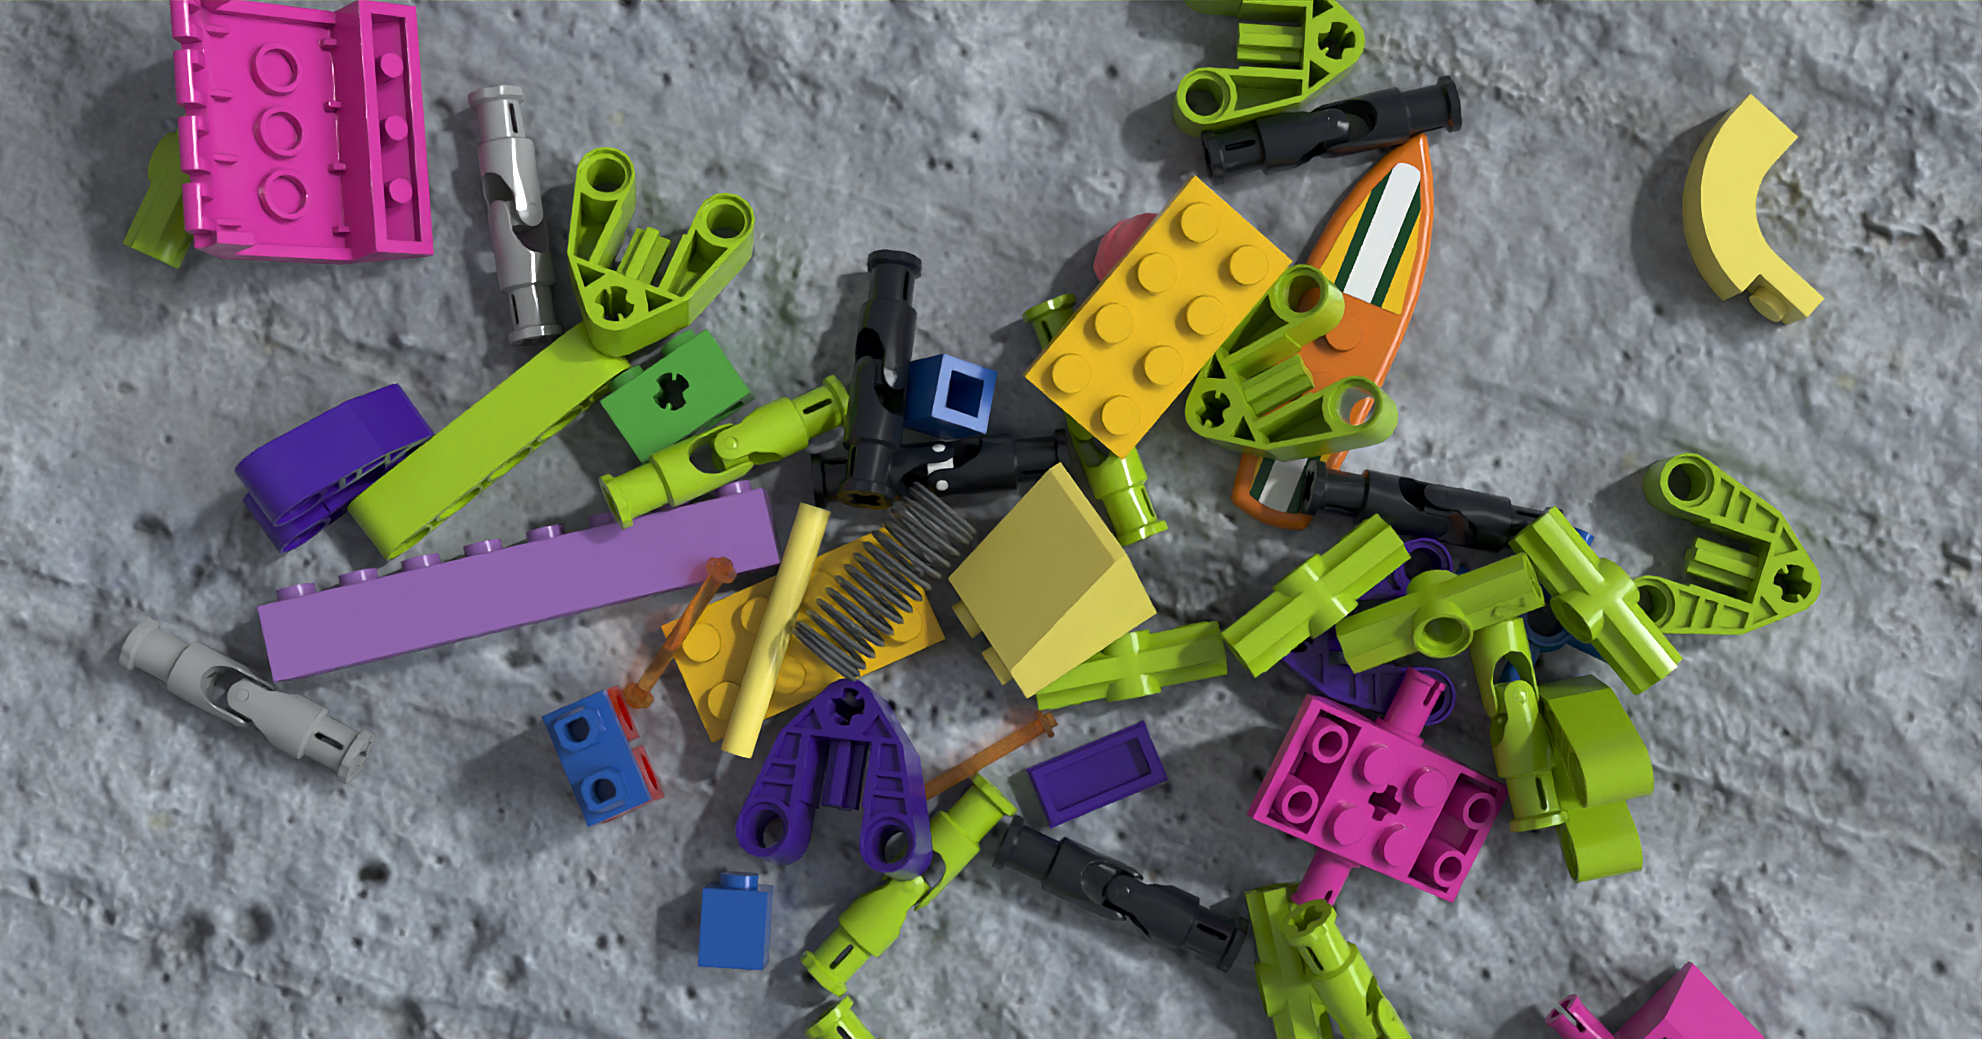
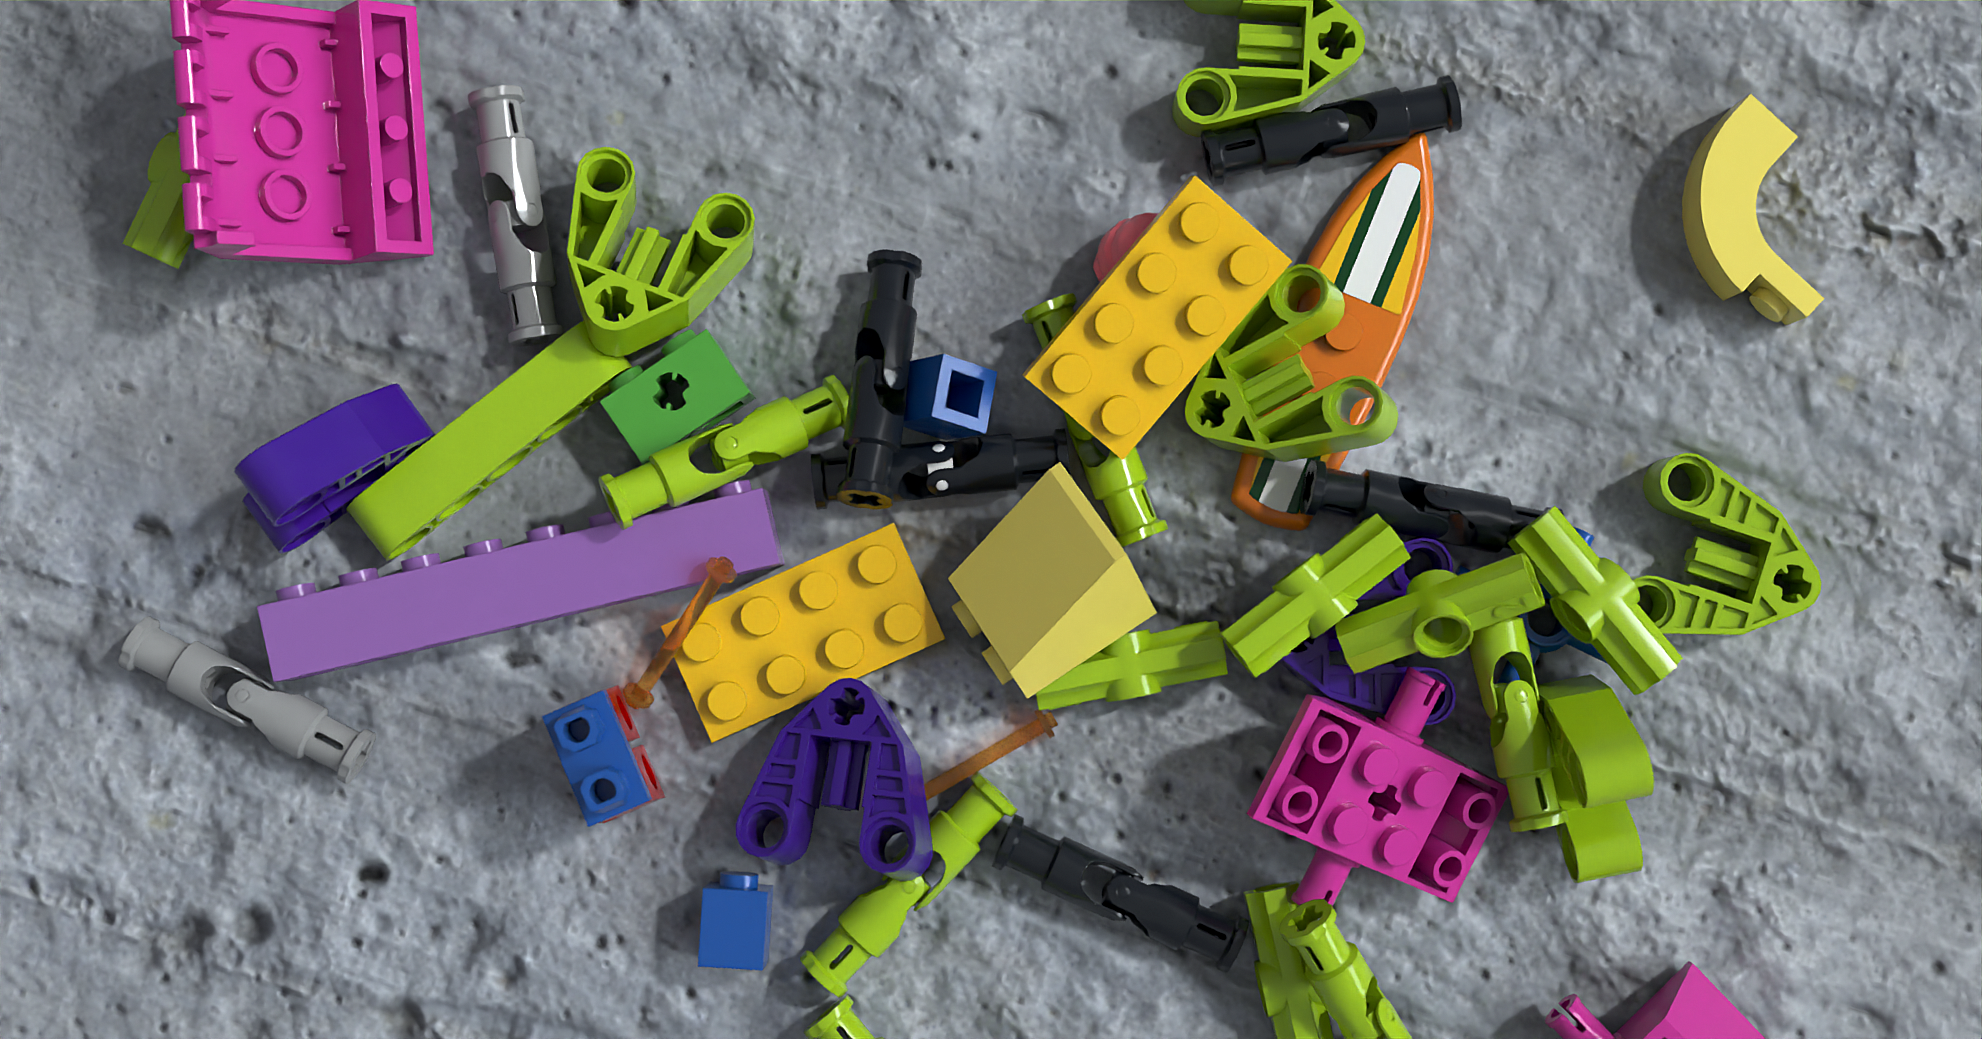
(775, 630): light yellow piece -> none
(940, 515): dark grey piece -> none
(1096, 774): dark purple tile -> none

